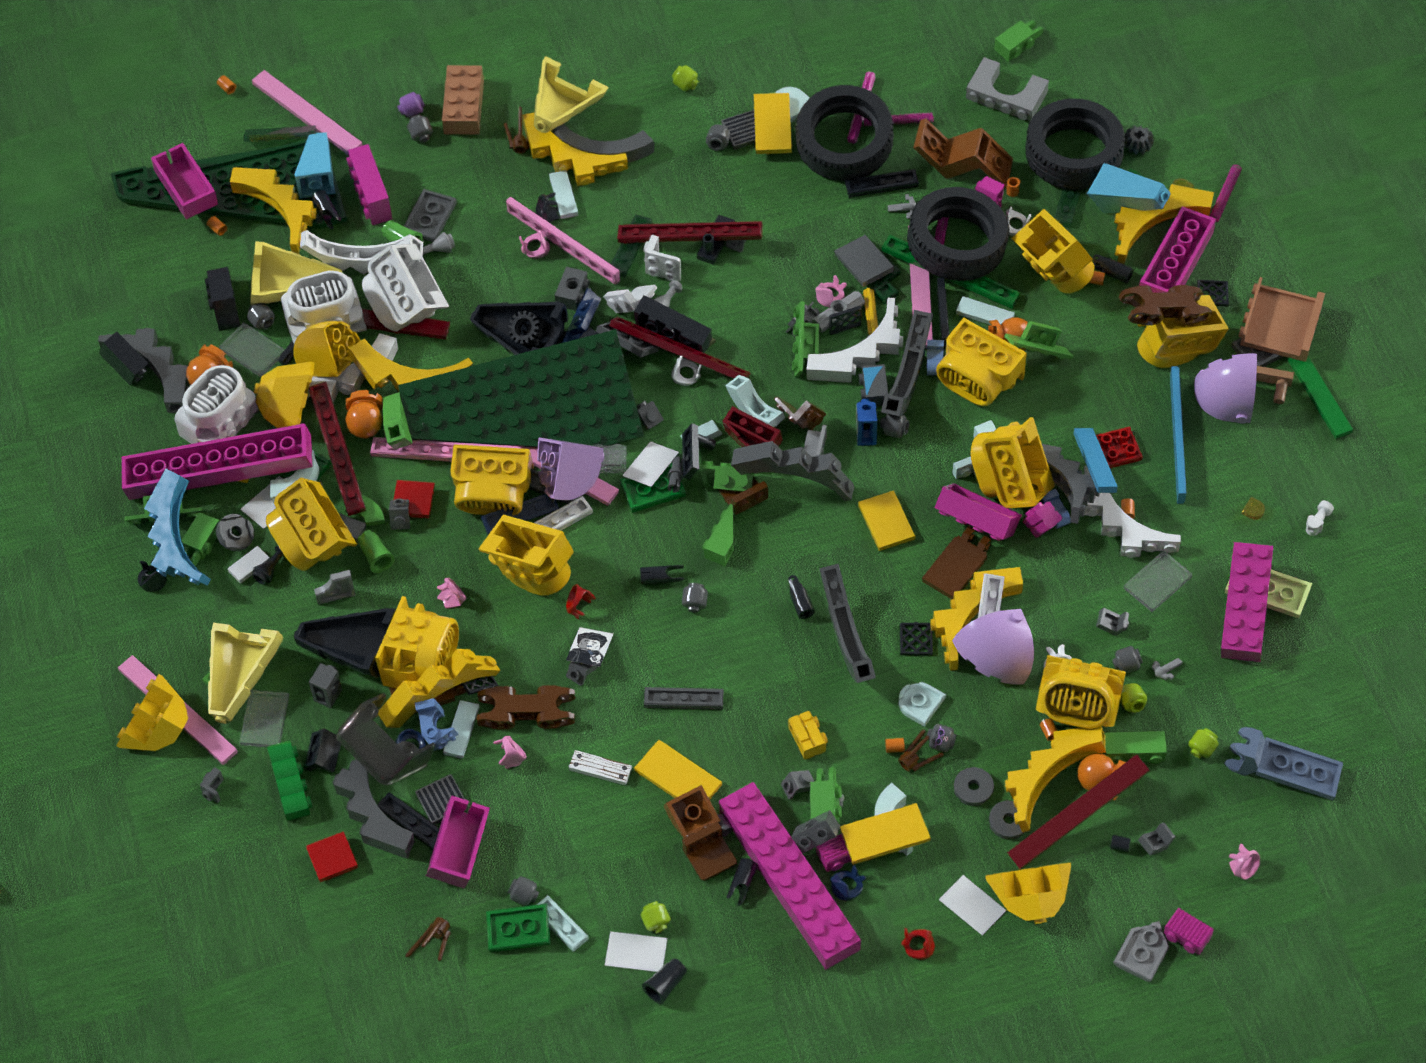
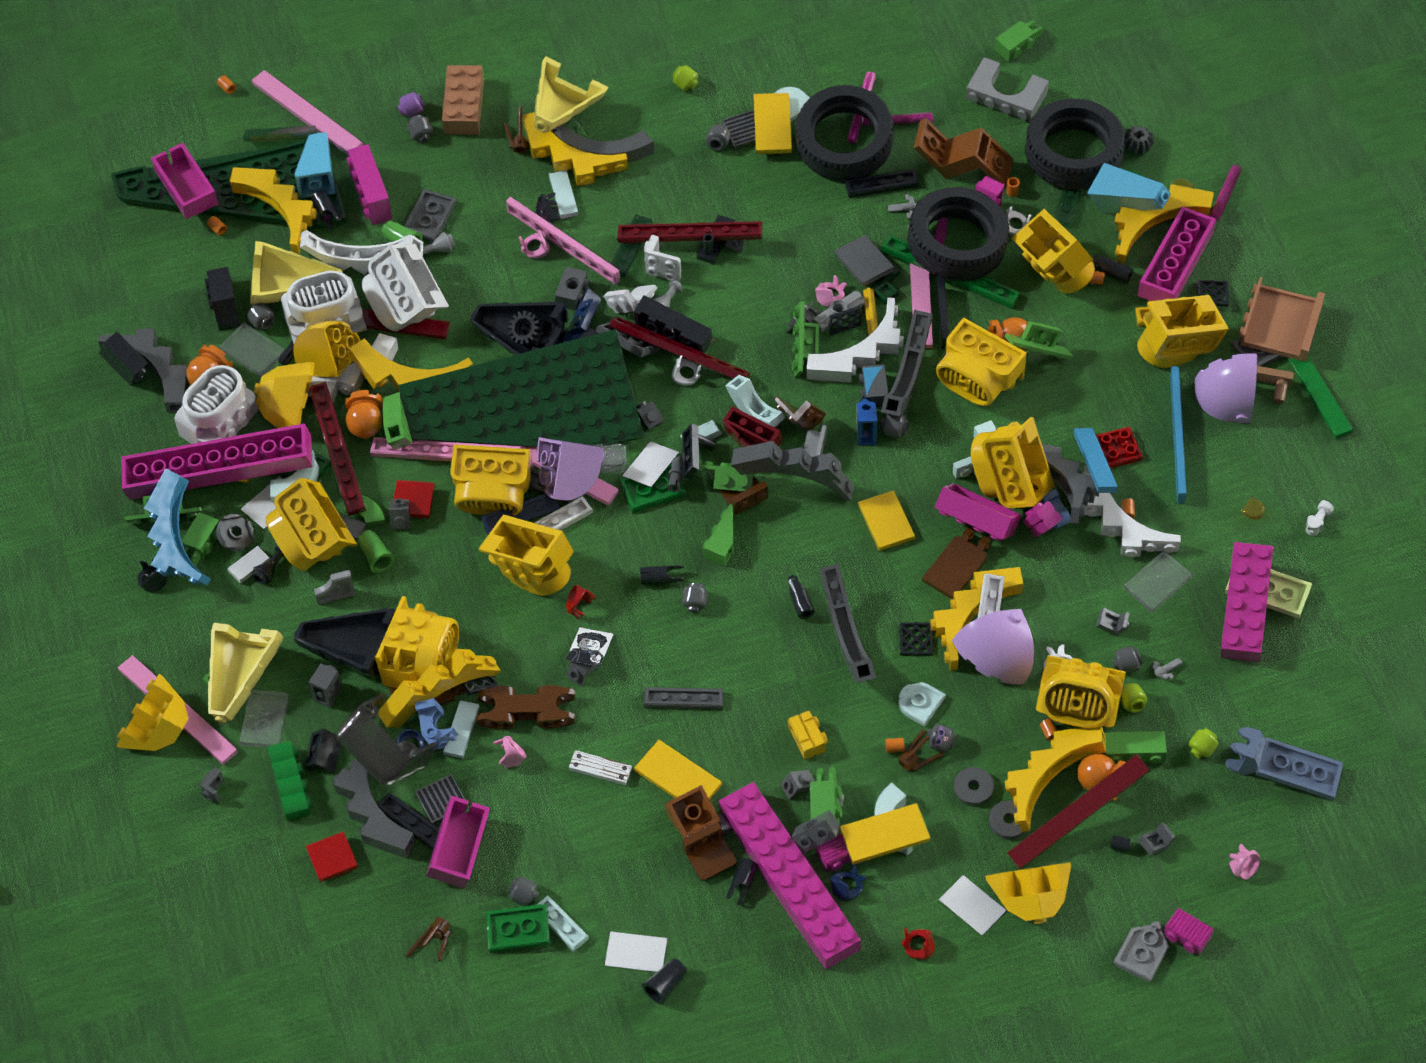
(451, 594): bright pink piece -> none
(655, 917): lime head -> none
(934, 355): medium blue leg -> none
(982, 311): light aqua tile -> none
(1176, 303): reddish brown piece -> none

